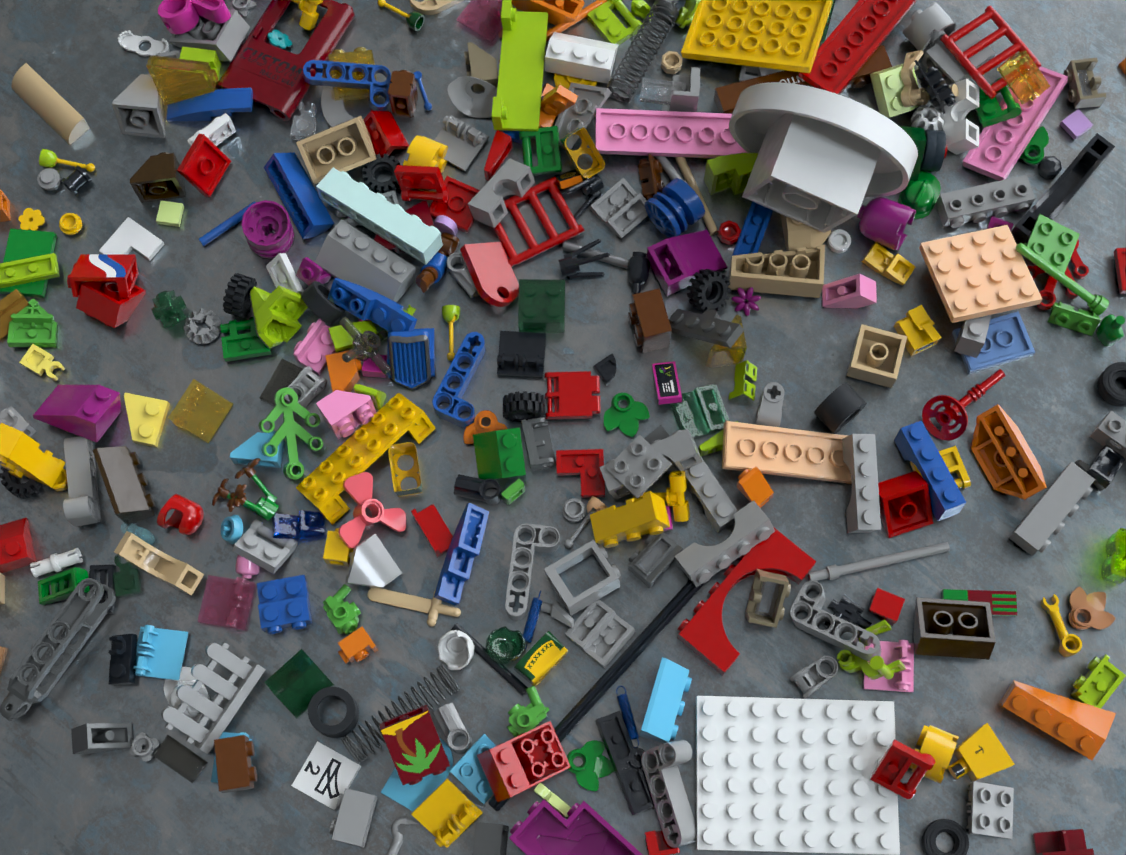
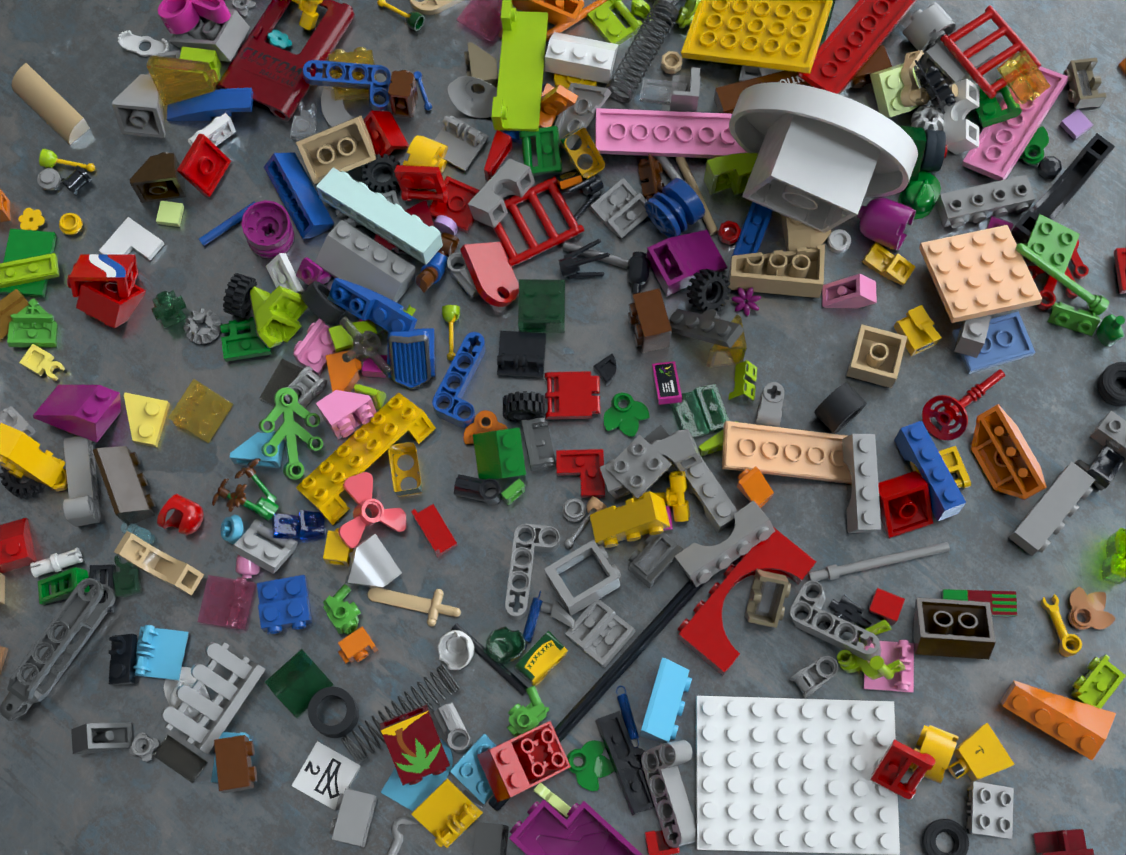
(461, 554): blue slope -> none

